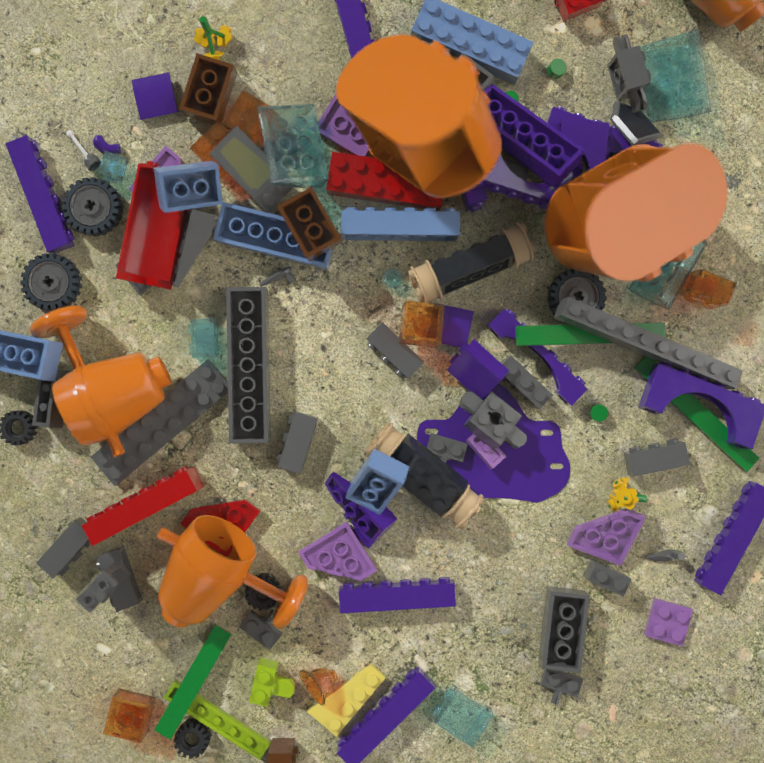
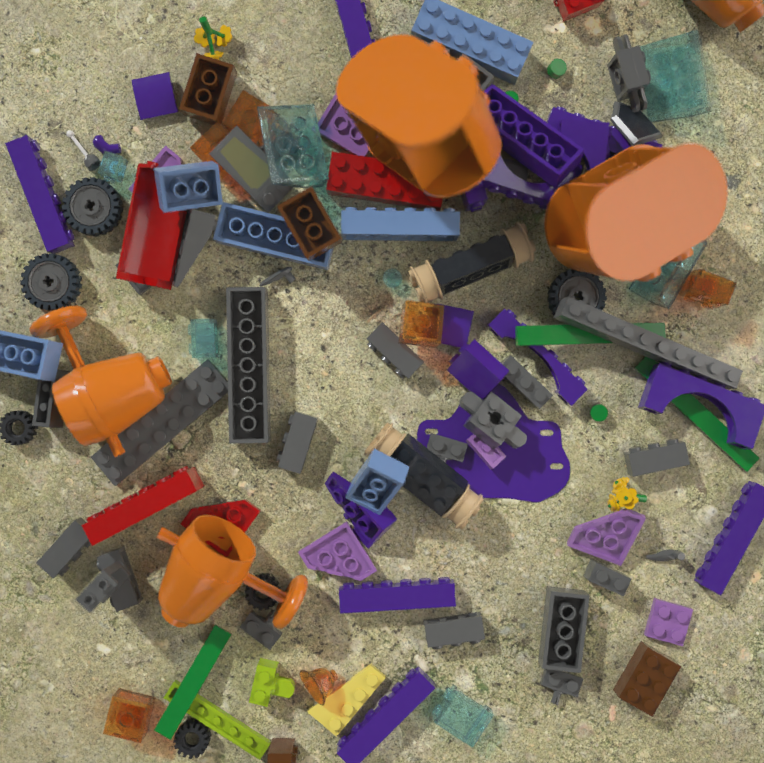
(454, 630): none -> dark grey brick
(646, 678): none -> reddish brown brick

